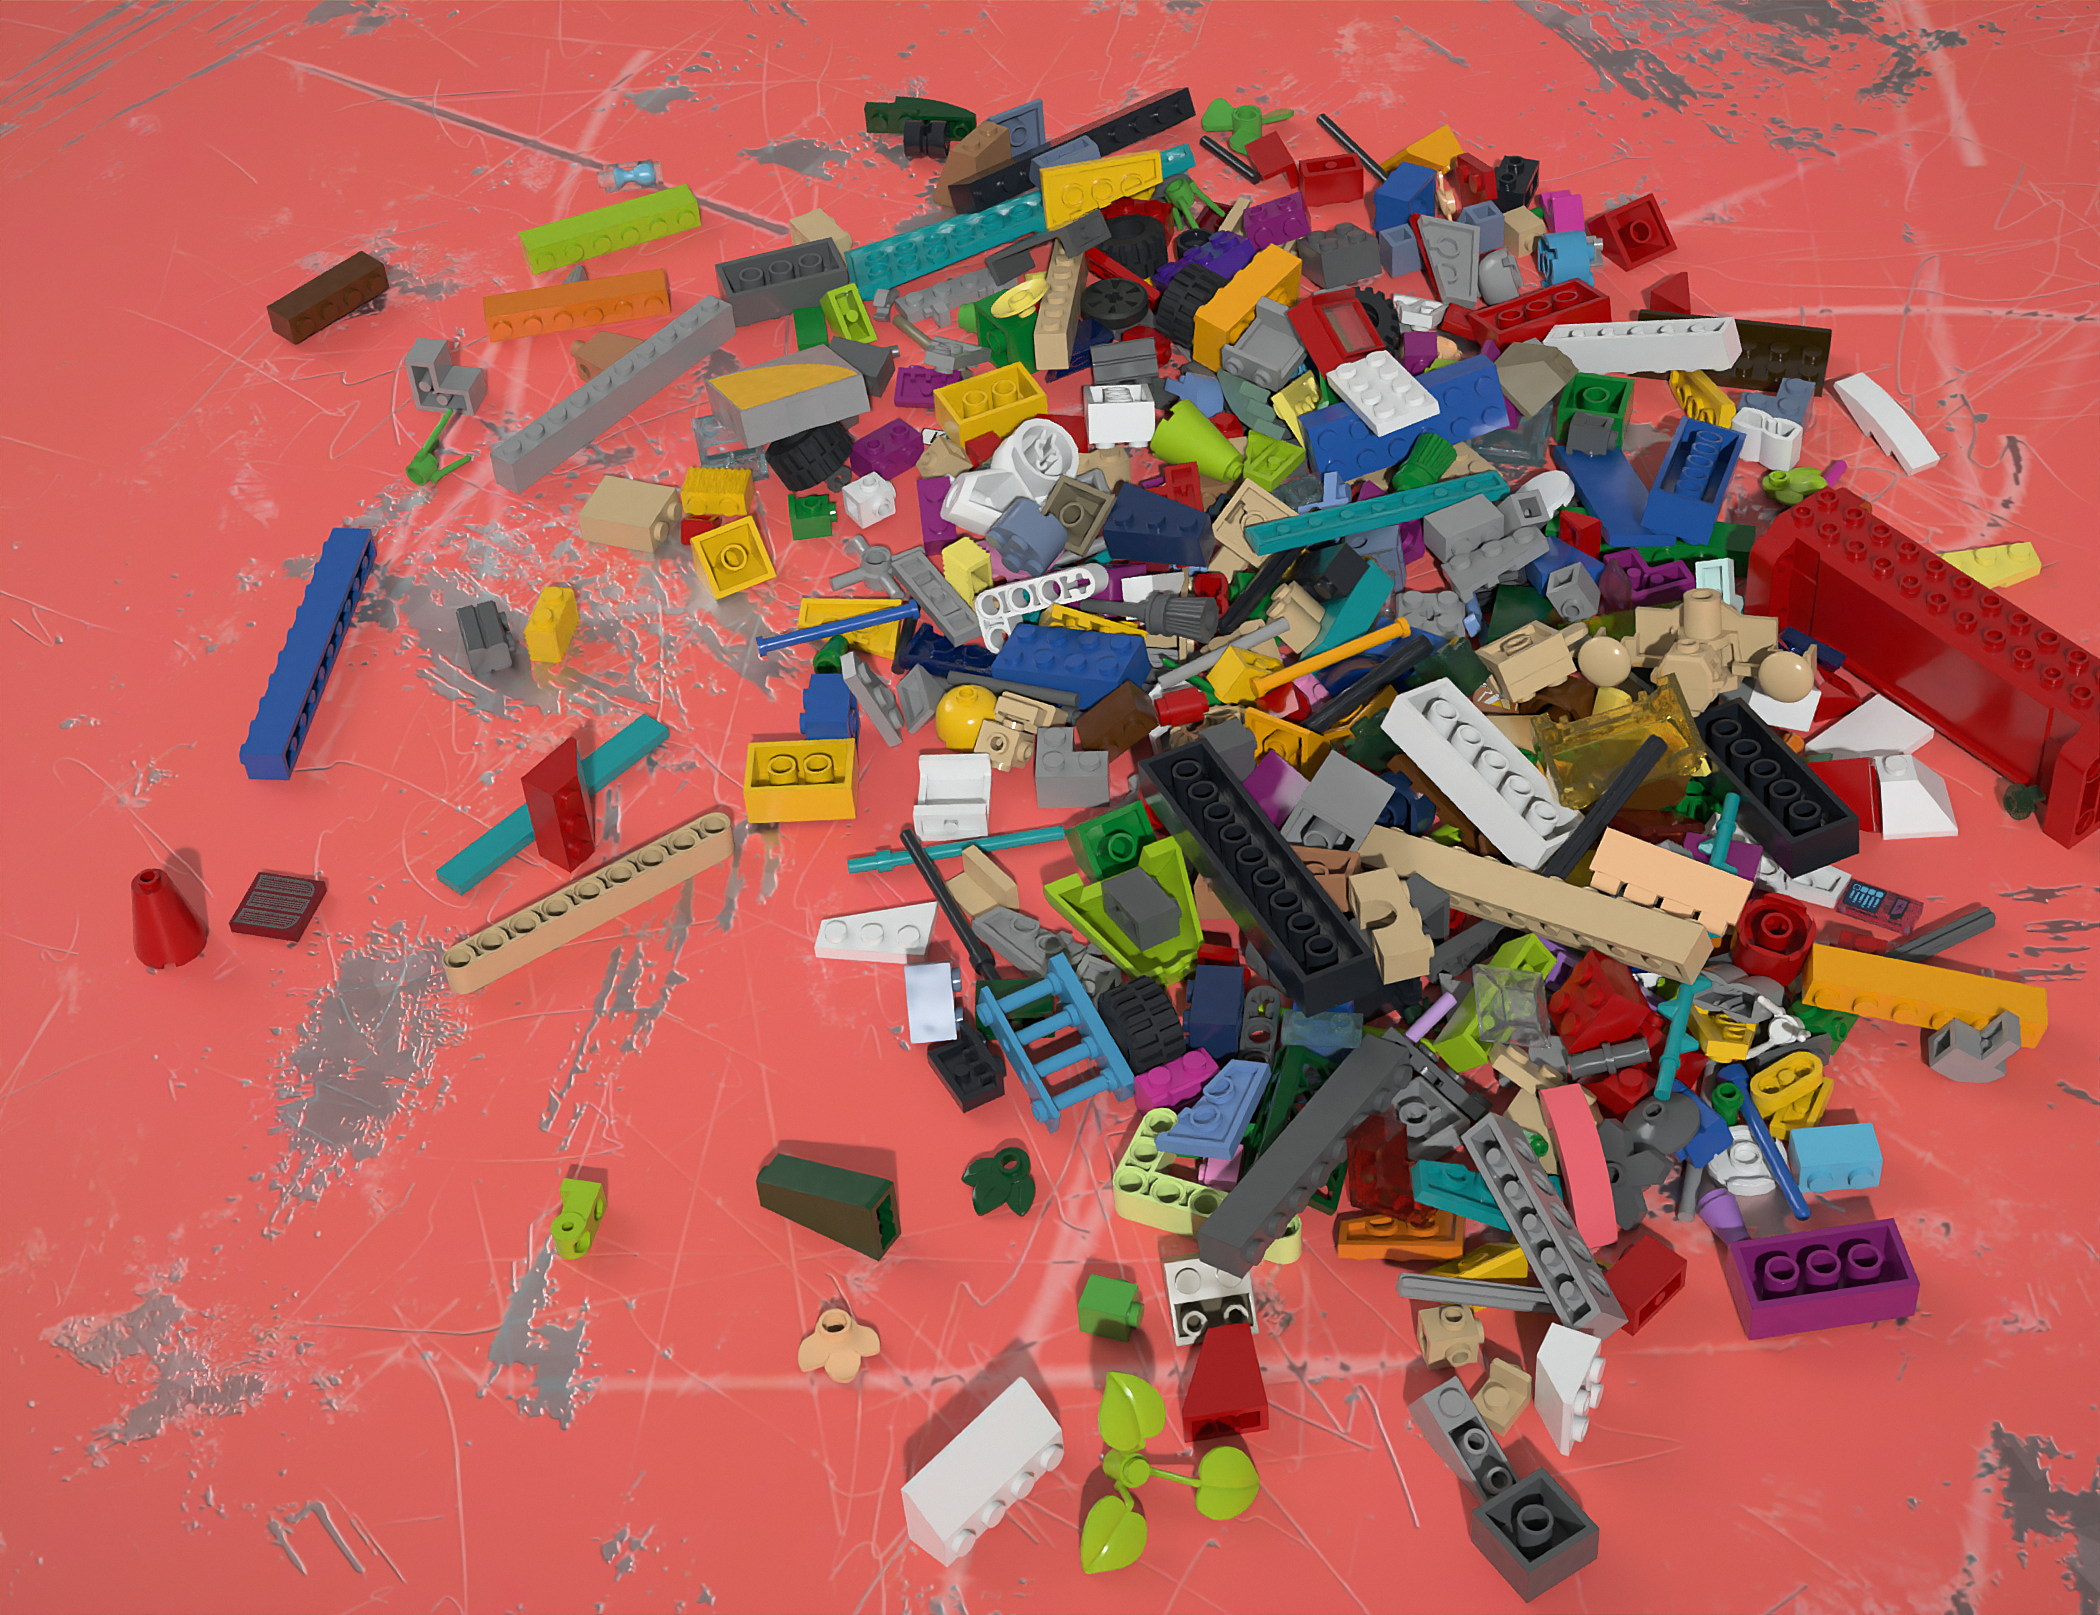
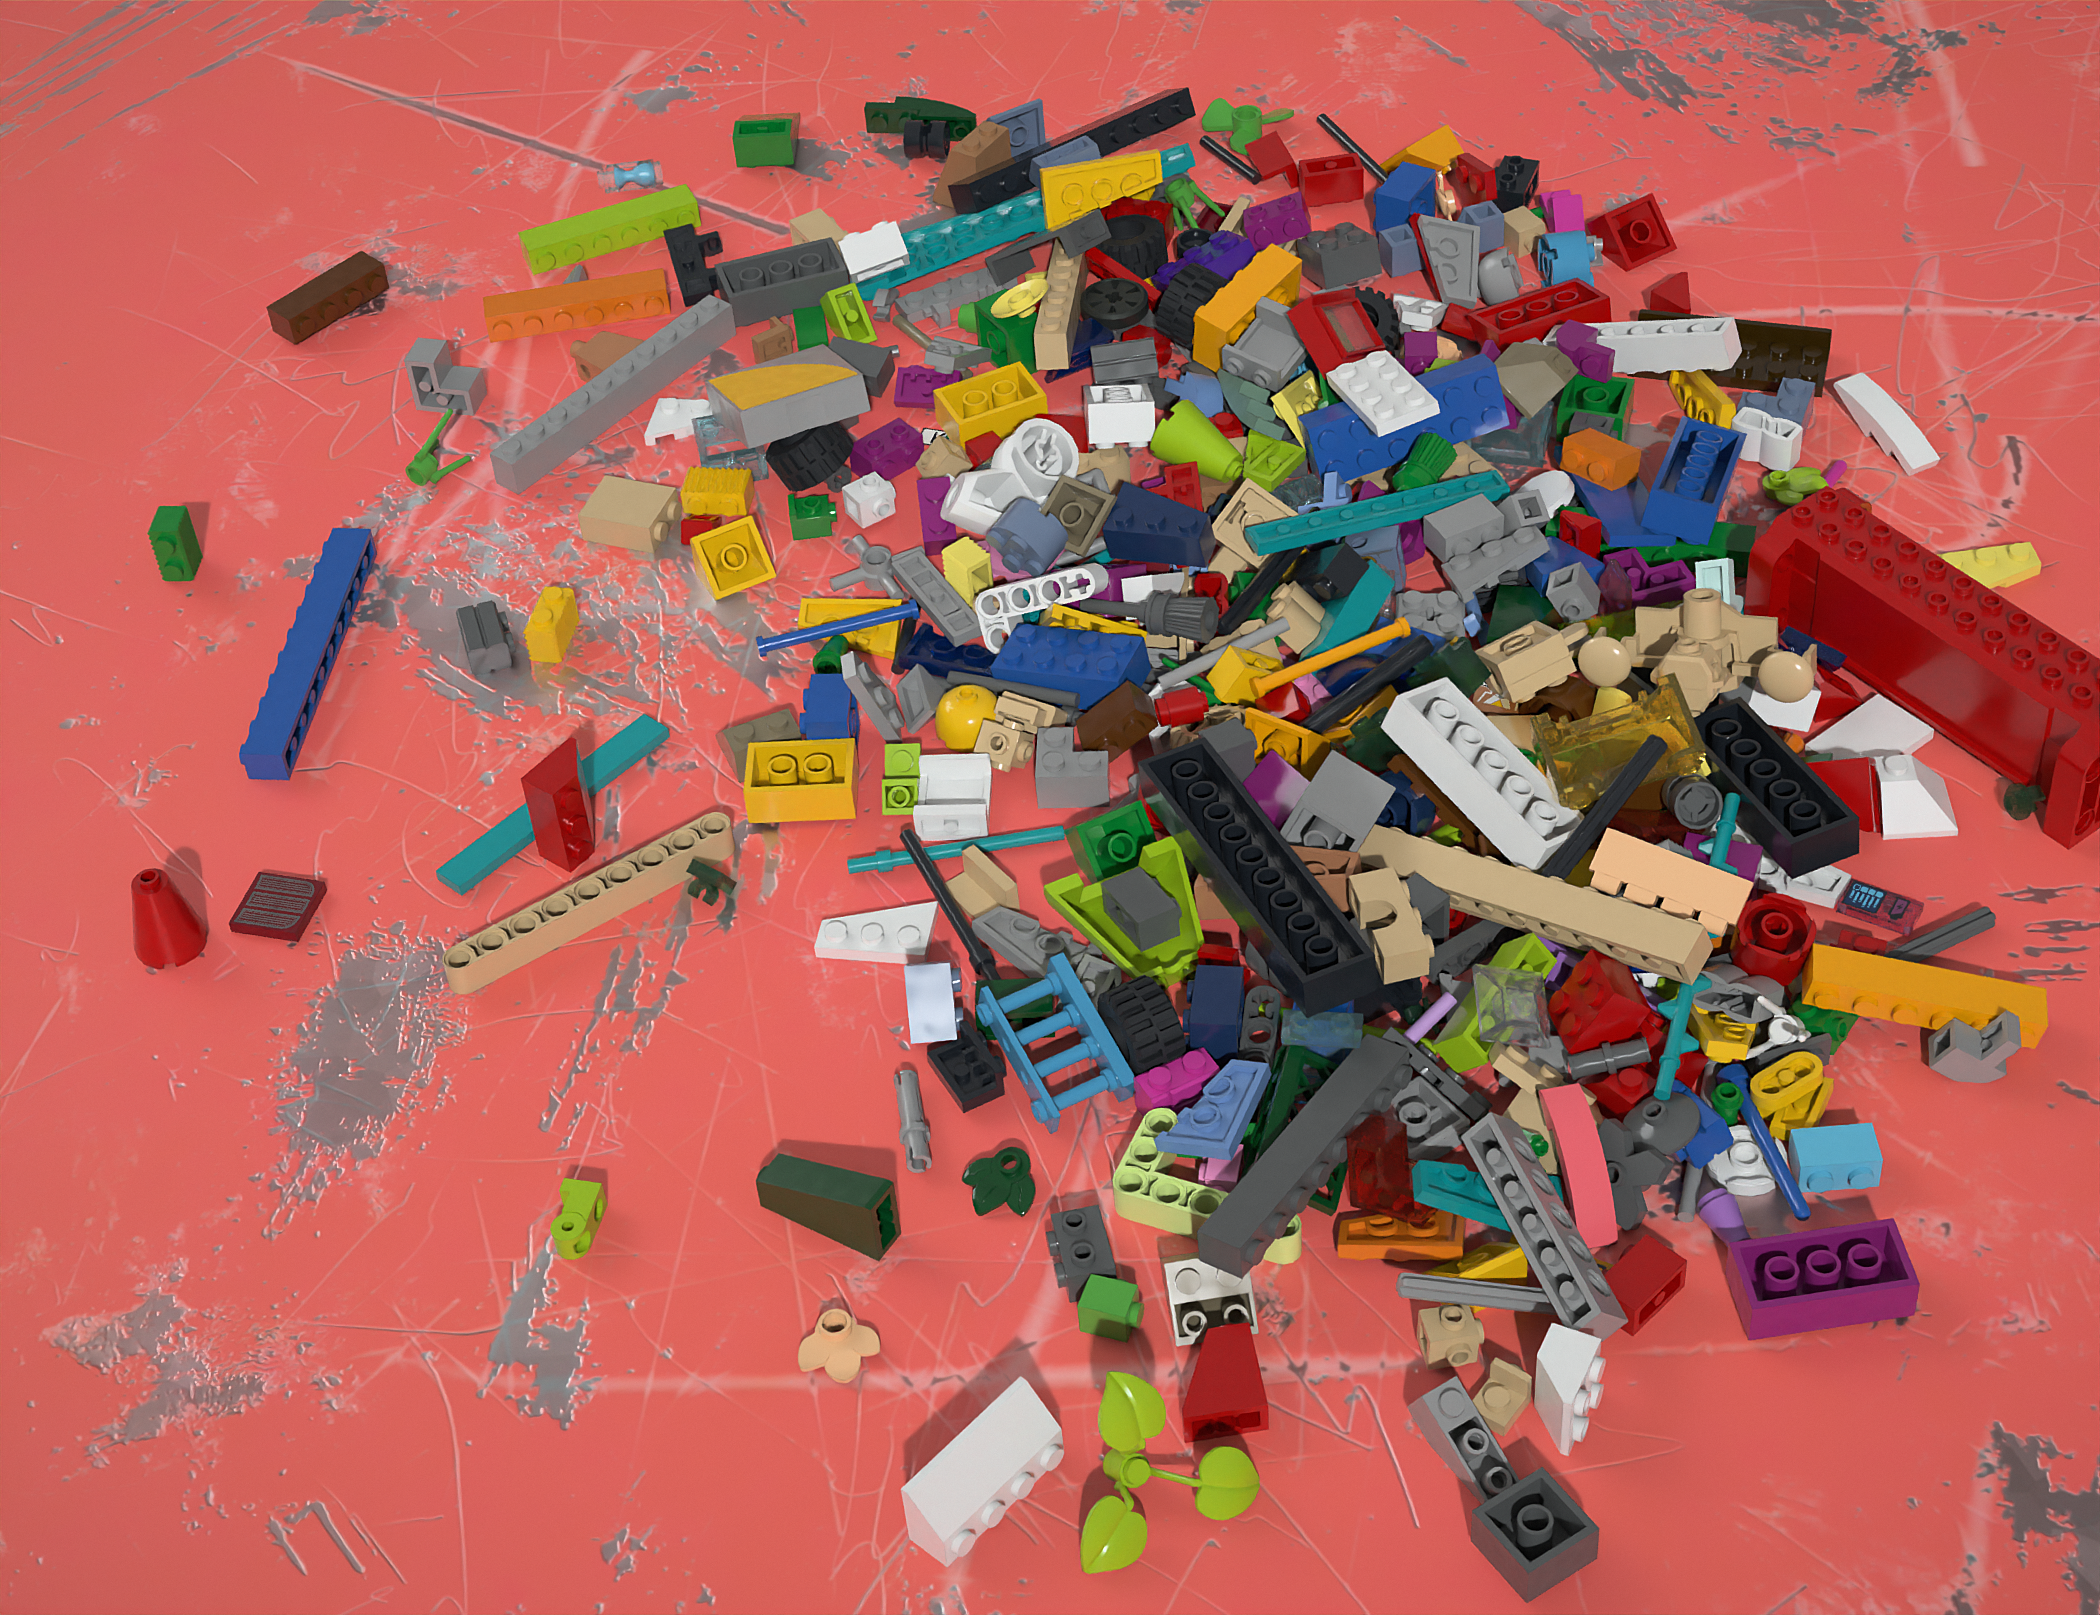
(175, 543): none -> green brick
(674, 418): none -> white wing
(686, 256): none -> black hinge
(710, 880): none -> clear green tile
(766, 139): none -> green slope
(770, 728): none -> dark tan slope
(773, 342): none -> medium nougat bracket
(873, 251): none -> white slope
(901, 779): none -> lime slope
(913, 1129): none -> light grey pin
(1081, 1248): none -> dark grey brick
(1579, 344): none -> magenta brick
(1600, 459): none -> orange brick
(1698, 805): none -> dark grey wheel

